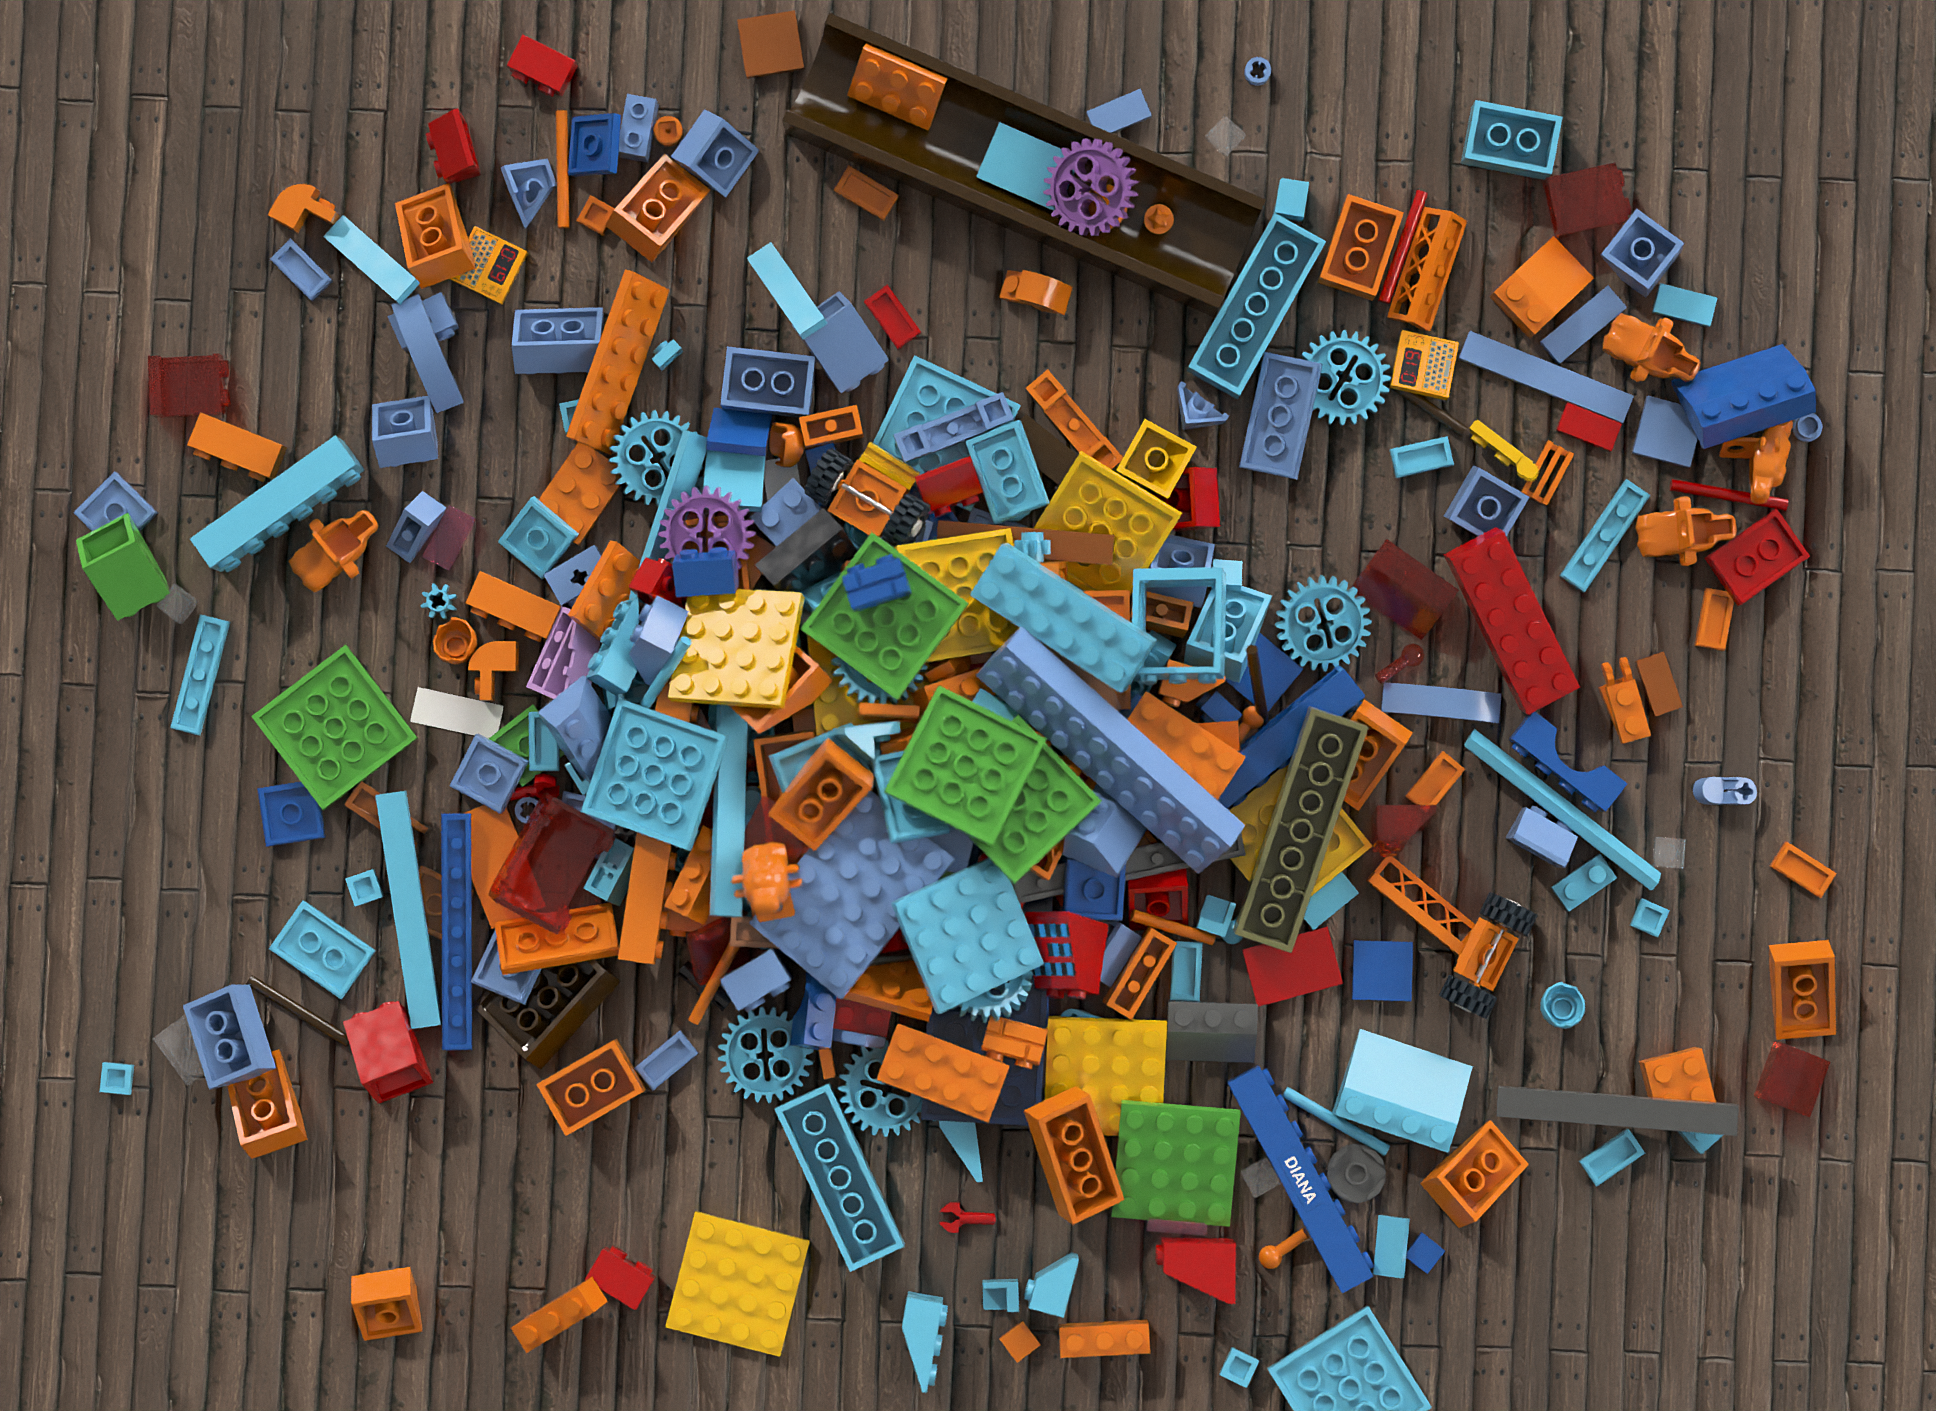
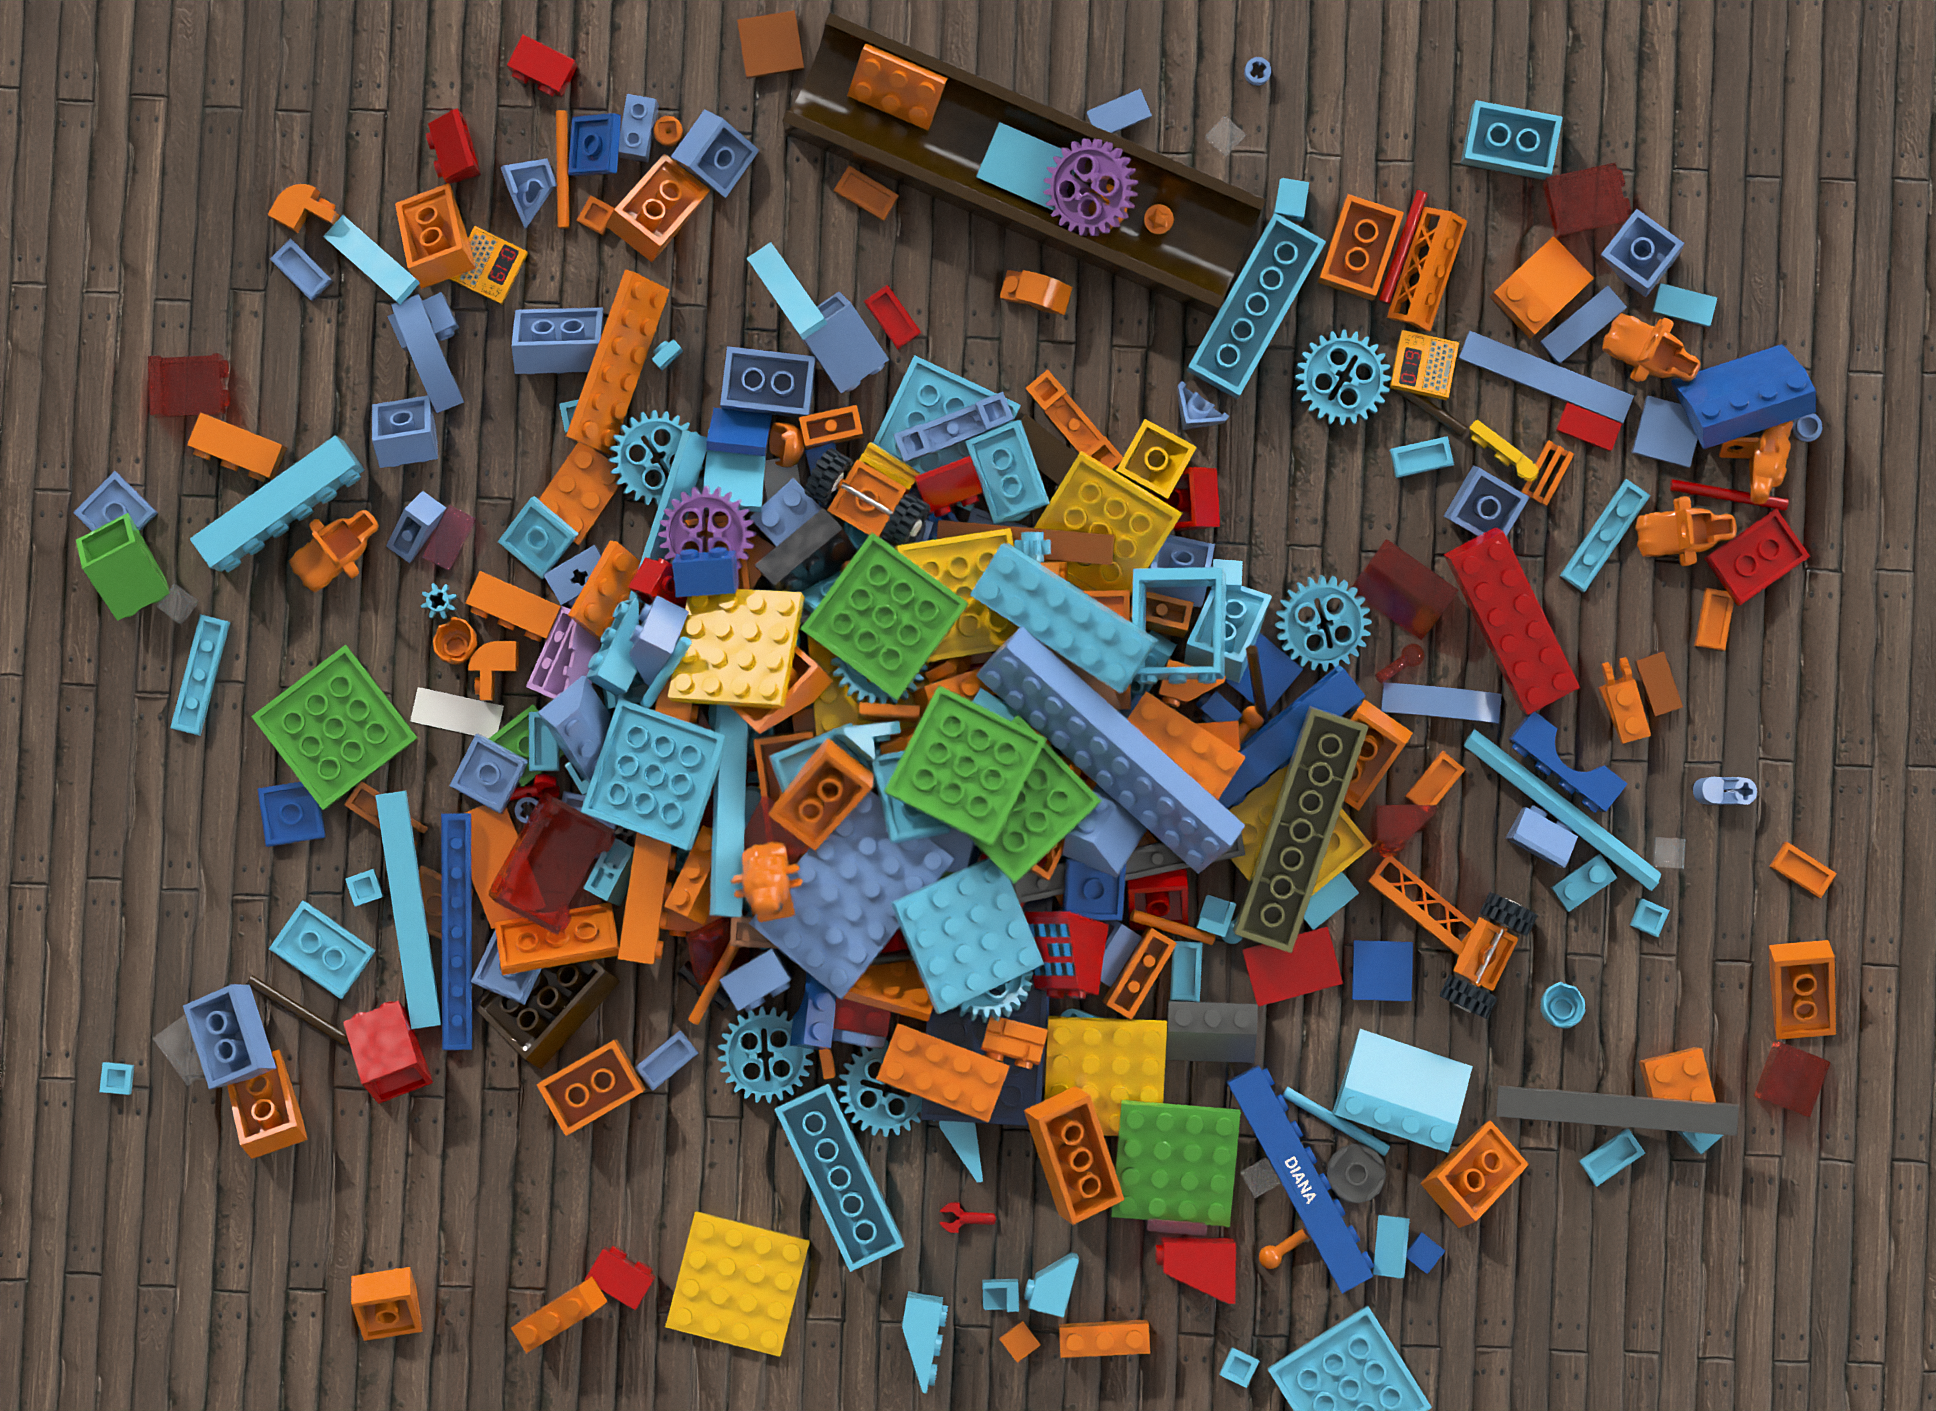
(876, 584): blue brick -> none
(1280, 415): medium blue tile -> none

